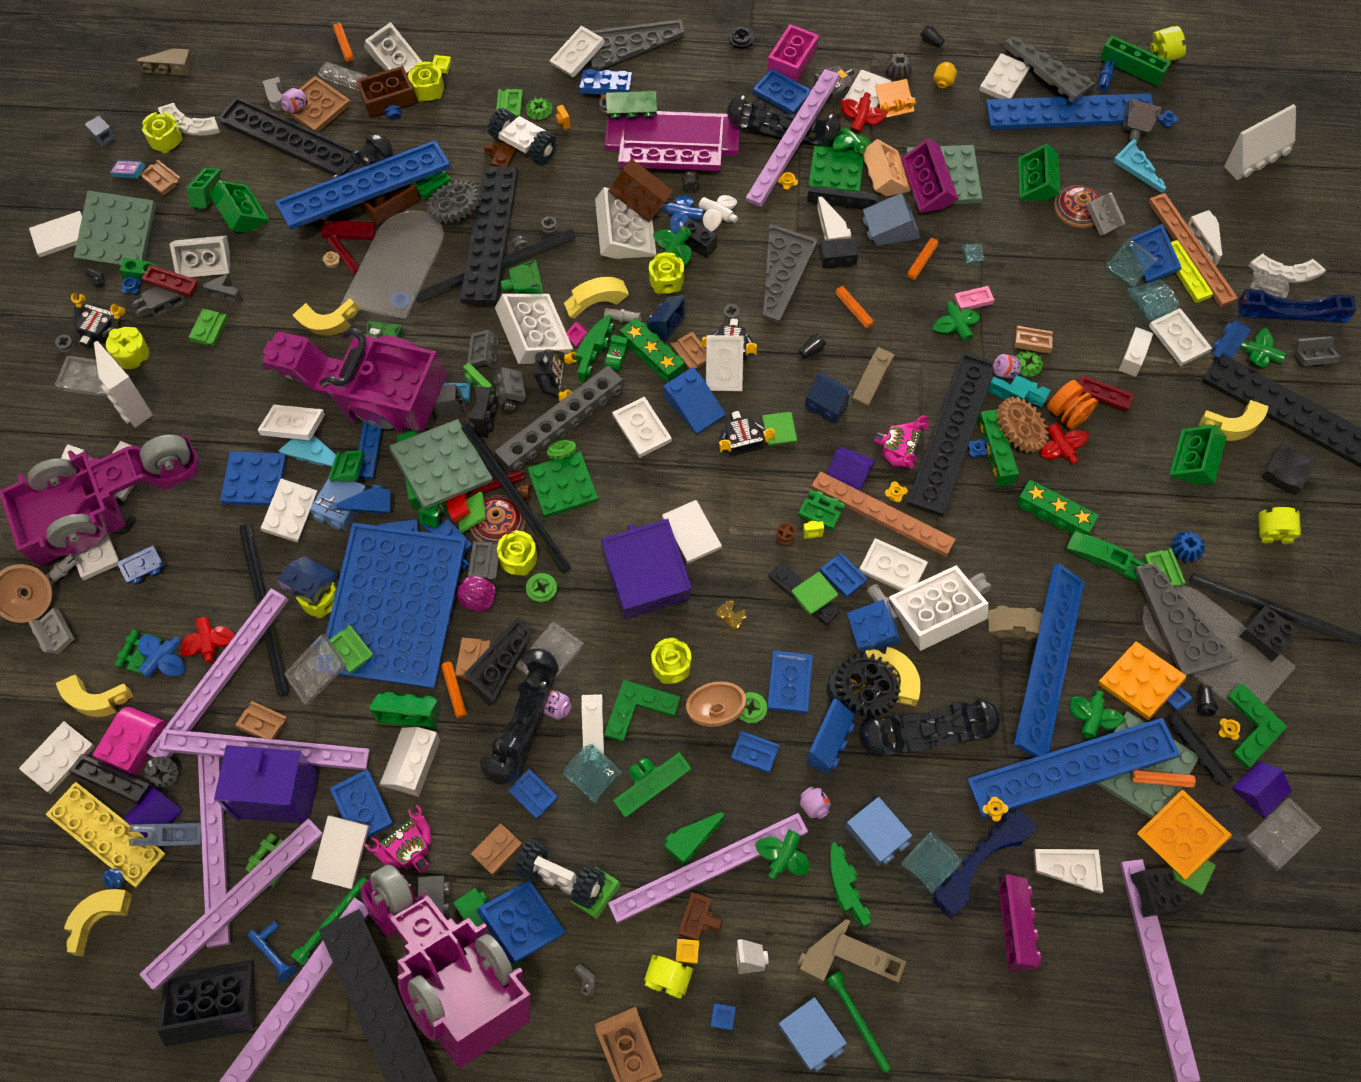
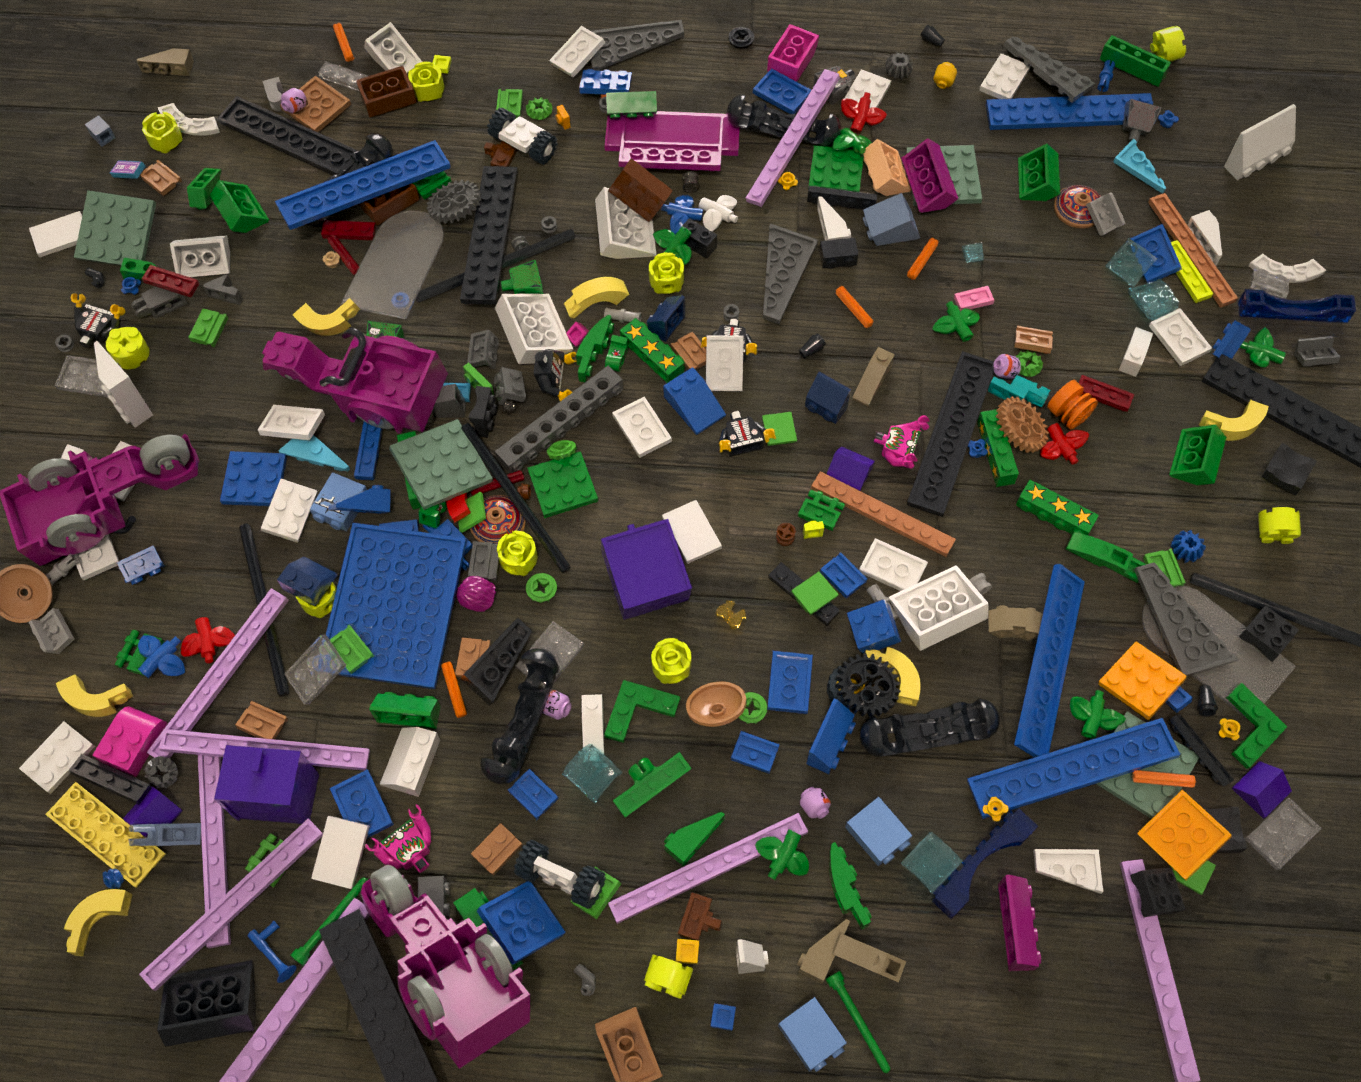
(347, 466): green plate -> none
(393, 112): blue plate -> none
(895, 98): light orange hinge -> none
(896, 497): yellow plate -> none

